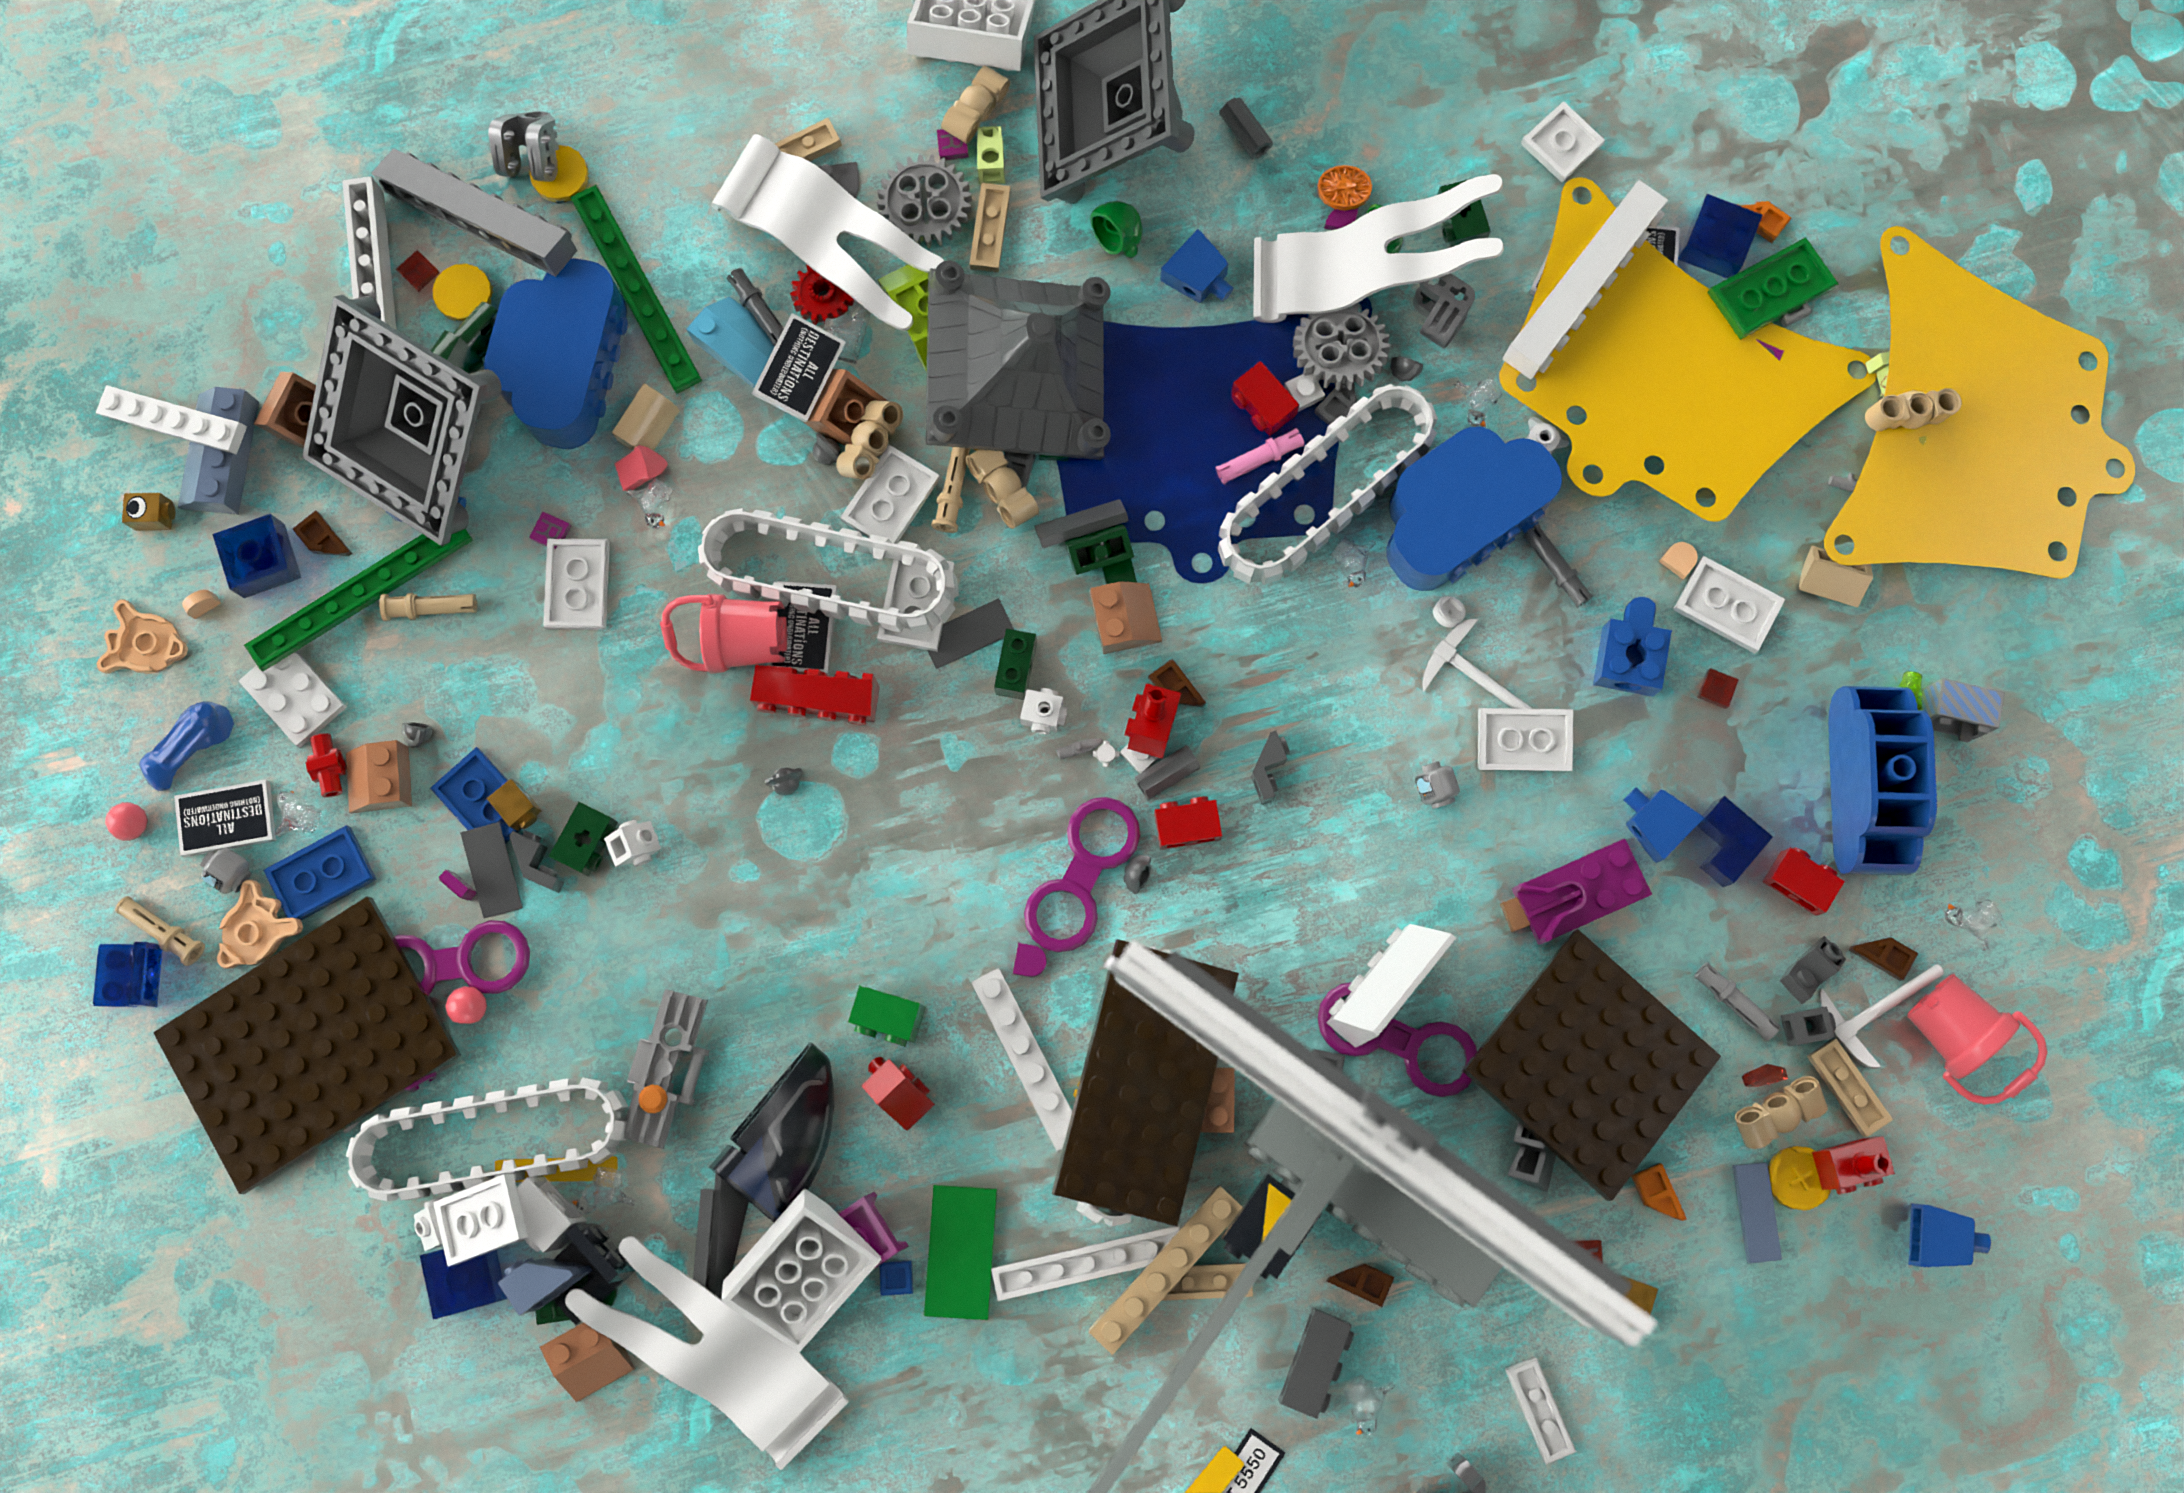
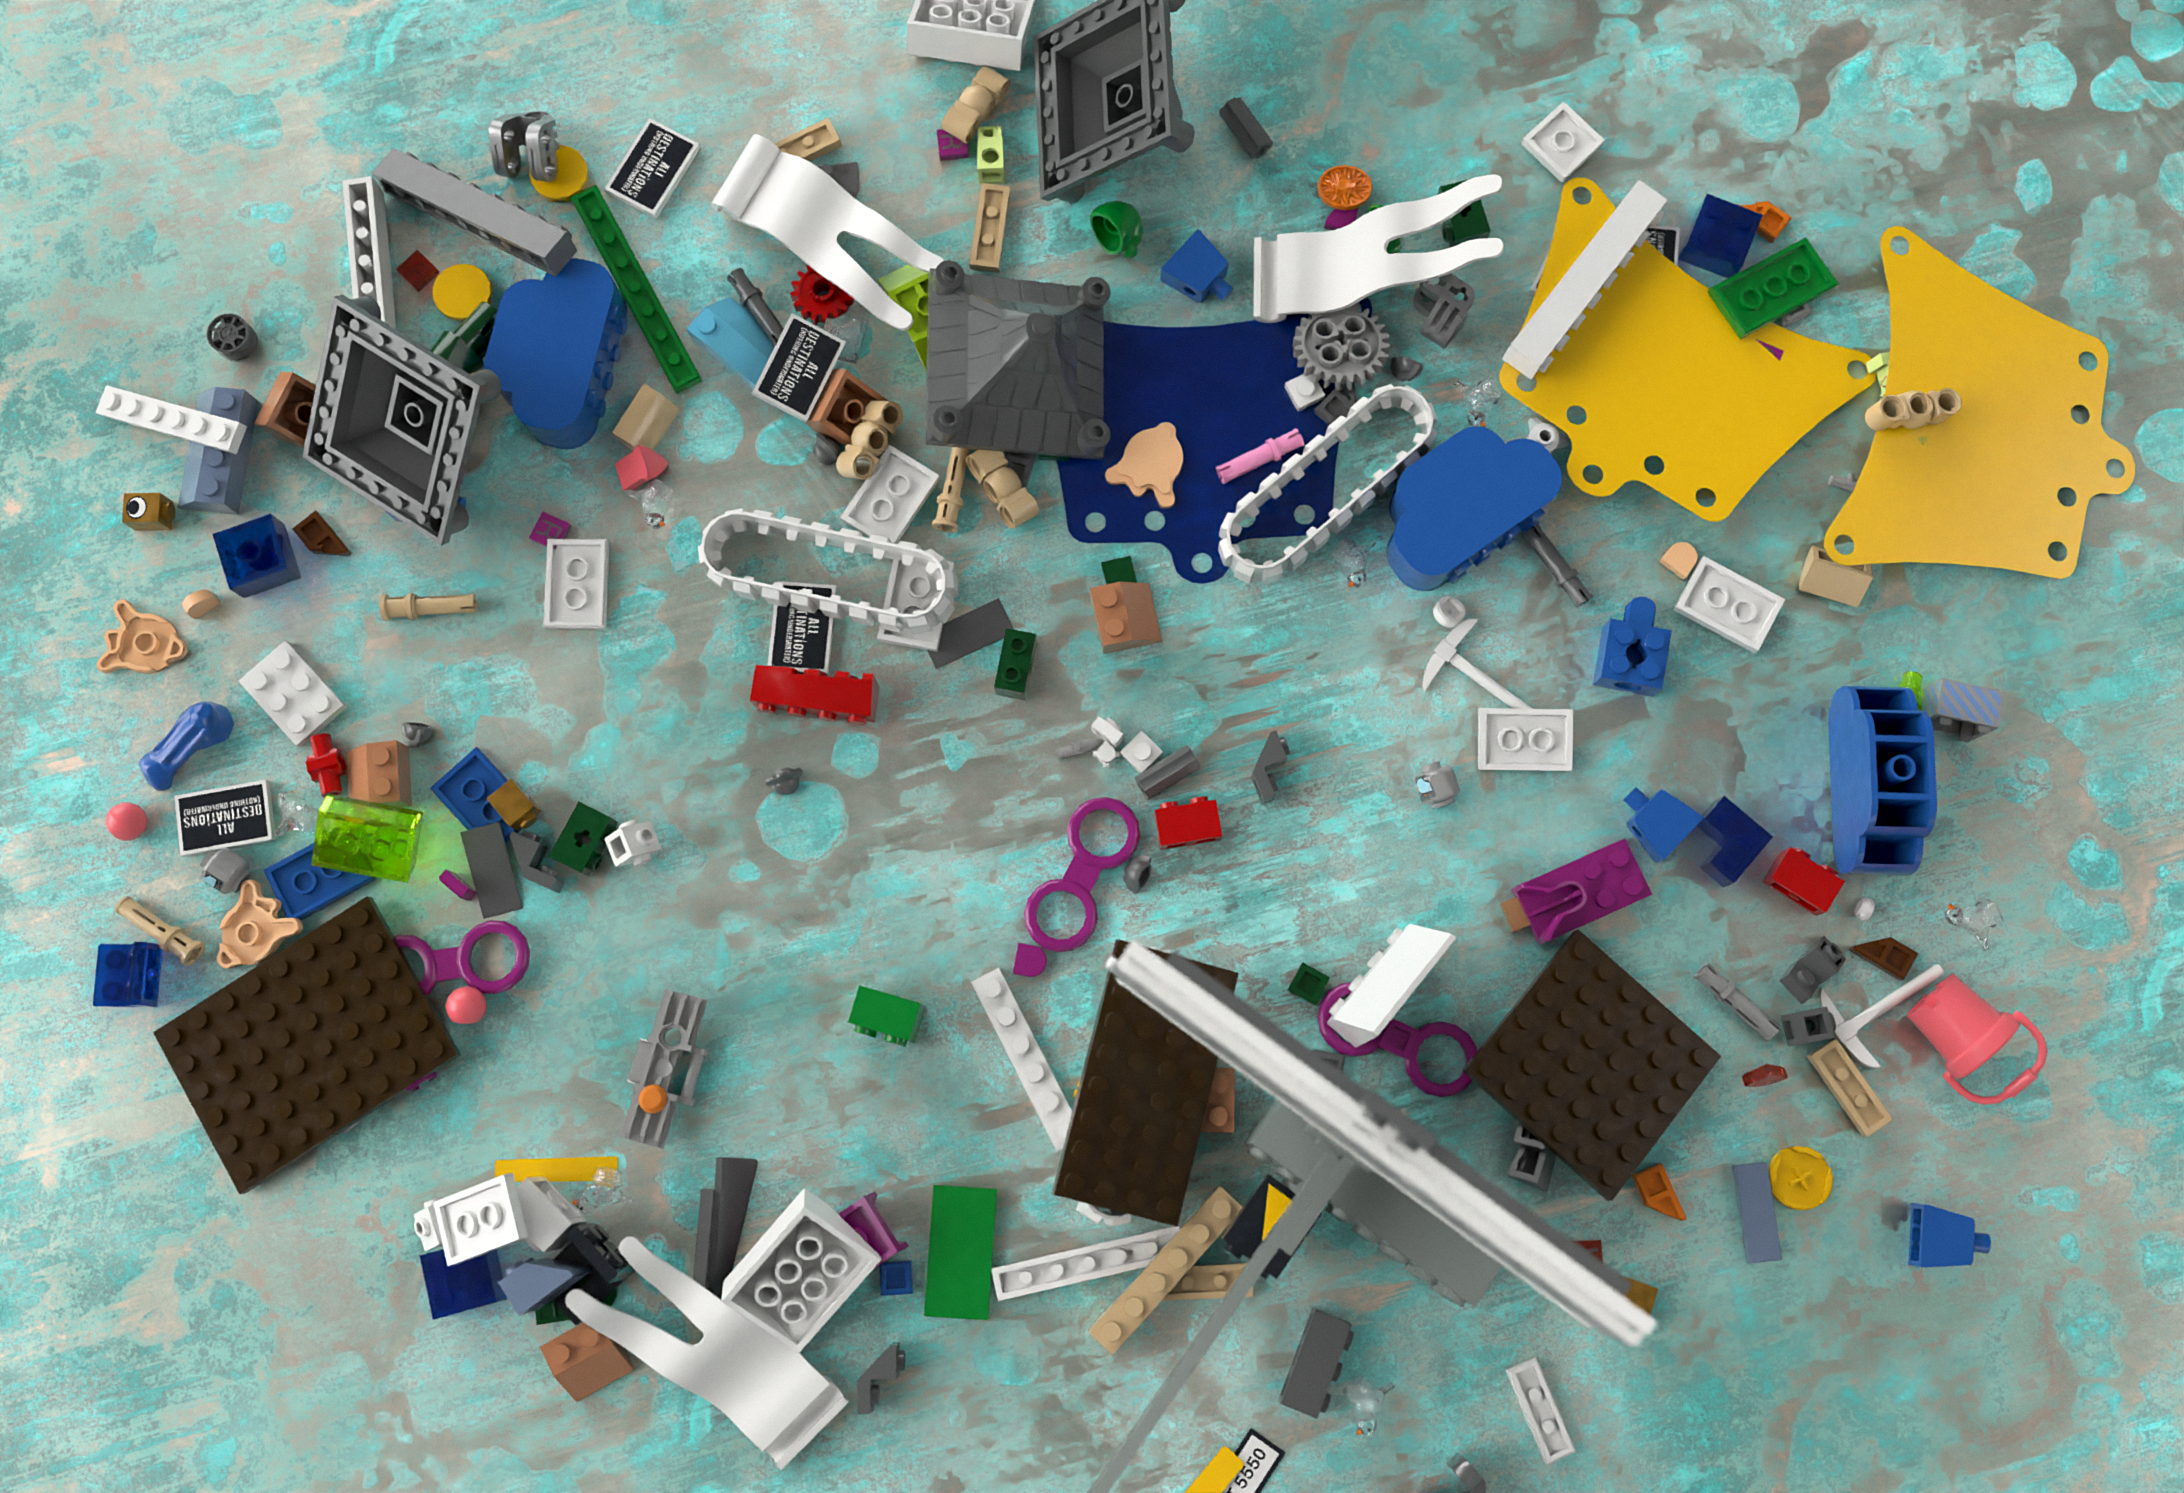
(233, 337): none -> dark grey wheel
(350, 598): green tile -> none
(362, 1146): white piece -> none
(367, 838): none -> clear neon green brick
(652, 168): none -> black tile
(731, 632): coral piece -> none
(782, 1137): black panel -> none
(885, 1367): none -> dark grey slope
(896, 1092): red brick -> none
(951, 198): light grey gear -> none
(1039, 701): white brick -> none
(1081, 523): dark grey tile -> none
(1099, 549): dark green brick -> none
(1108, 731): none -> white plate
(1150, 462): none -> light nougat tile
(1153, 720): red brick -> none
(1172, 678): reddish brown tile -> none
(1264, 399): red brick -> none
(1308, 984): none -> dark green tile
(1364, 1282): reddish brown tile -> none
(1718, 688): clear red tile -> none
(1781, 1112): tan piece -> none
(1852, 1164): red brick -> none
(1864, 908): none -> white piece

